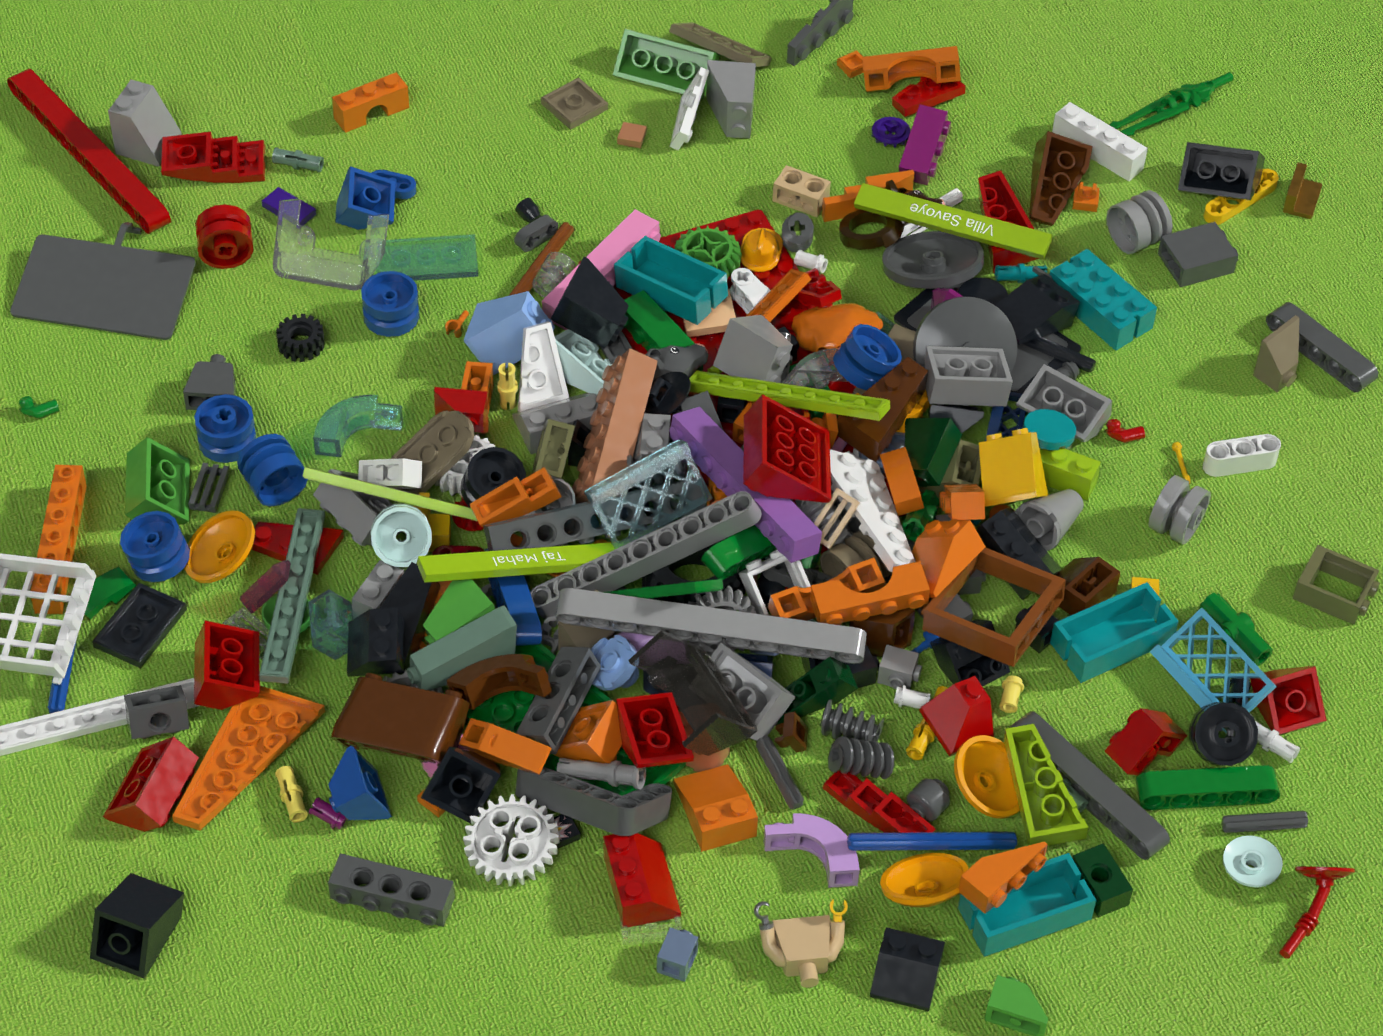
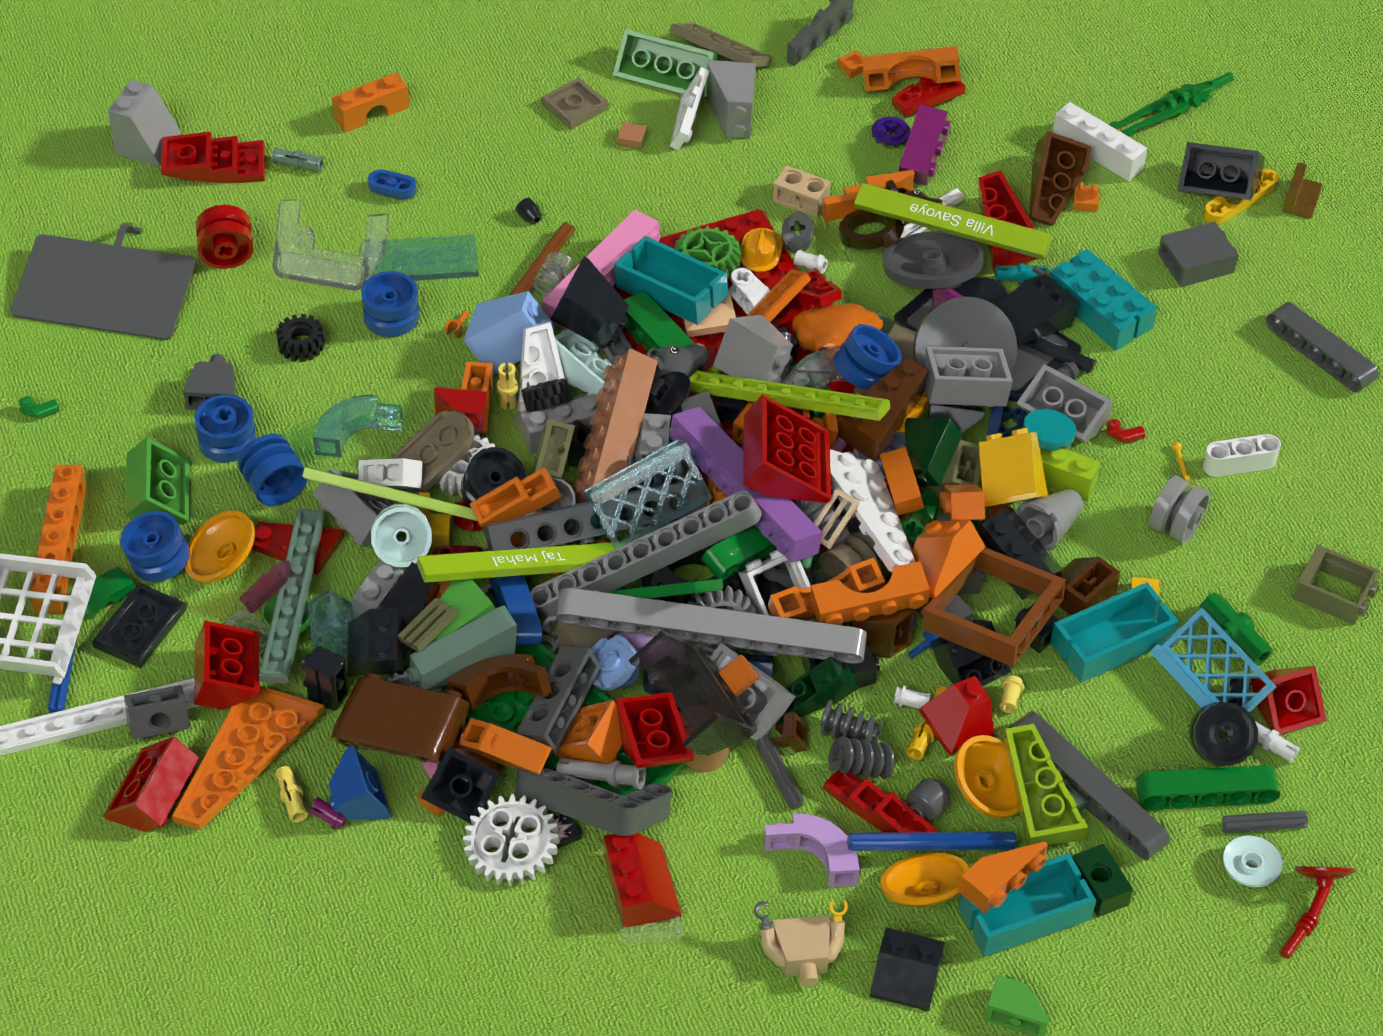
(89, 151): red beam -> none
(135, 924): black slope -> none
(213, 471): dark grey tile -> none
(272, 201): dark purple tile -> none
(325, 677): none -> black brick
(364, 196): blue slope -> none
(381, 878): dark grey brick -> none
(424, 623): none -> olive tile
(536, 233): dark grey beam -> none
(546, 395): none -> black tyre
(677, 954): sand blue brick -> none
(717, 807): orange slope -> none
(739, 675): none -> orange tile
(899, 668): light grey brick -> none
(1139, 221): light grey wheel -> none
(1144, 738): red brick -> none
(1279, 356): dark tan slope -> none

